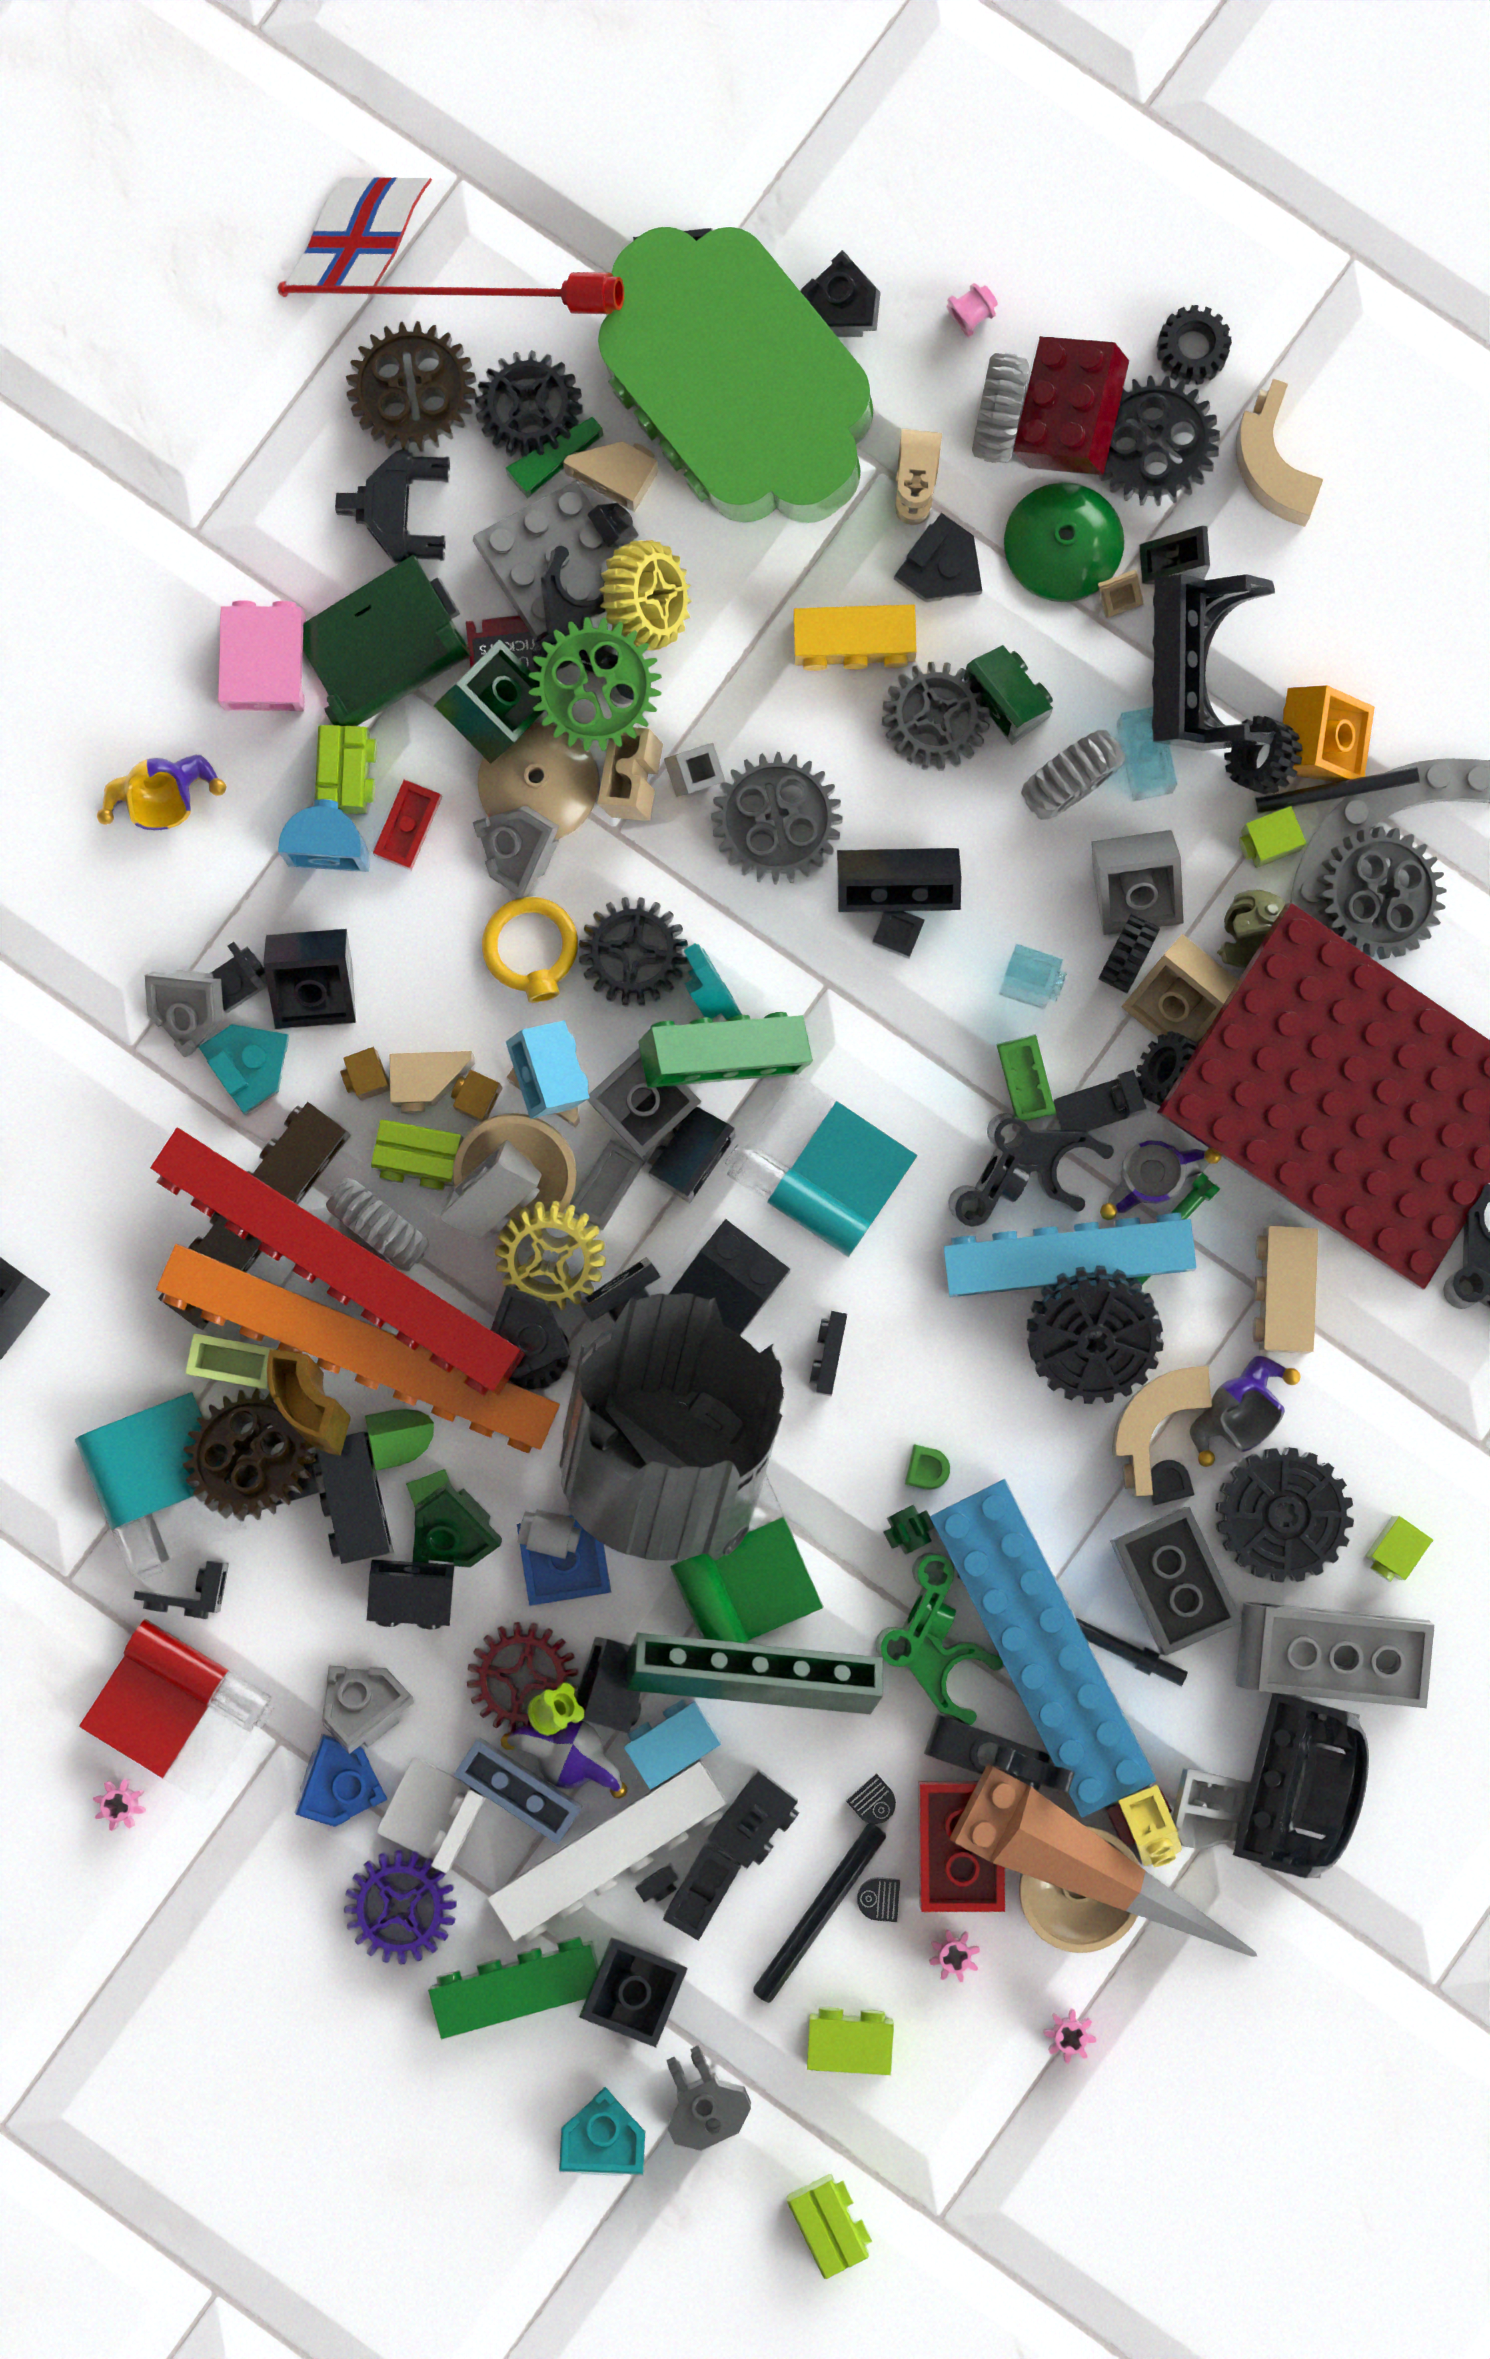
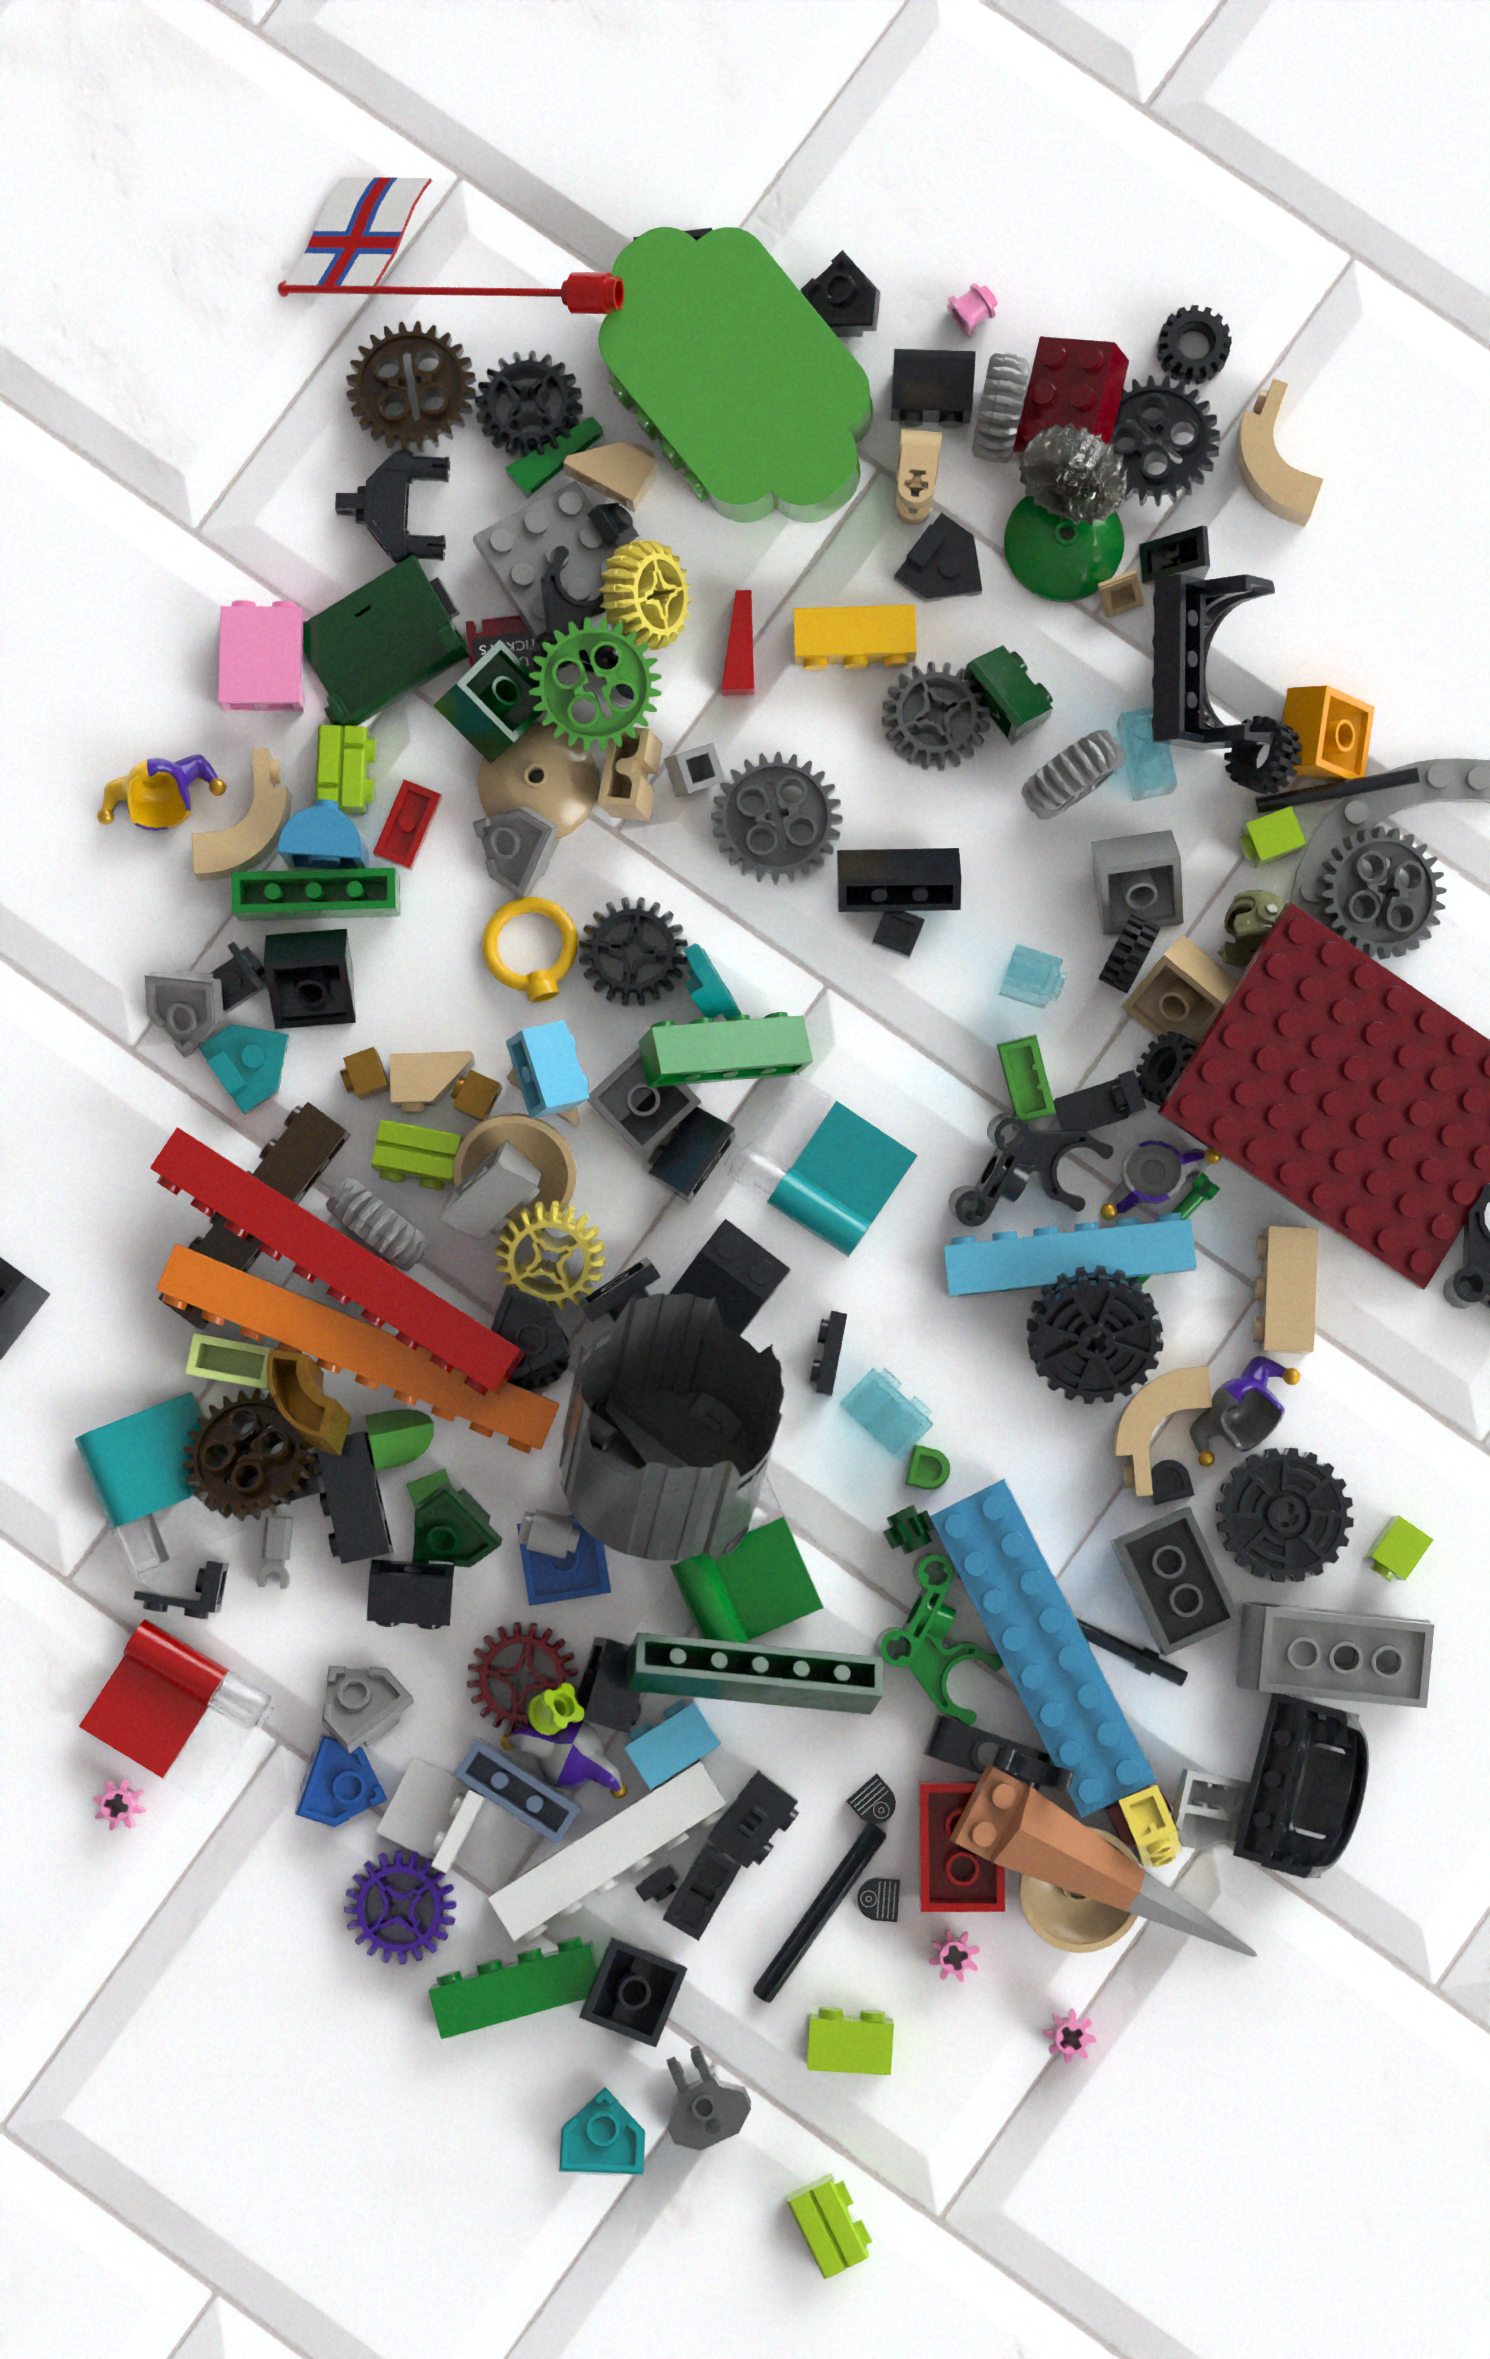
(255, 835): none -> tan arch
(276, 1550): none -> light grey bar
(315, 894): none -> green brick
(607, 1184): flat silver tile -> none
(739, 663): none -> red piece
(887, 1412): none -> clear light blue brick
(932, 387): none -> black slope
(1073, 474): none -> clear smoke gear

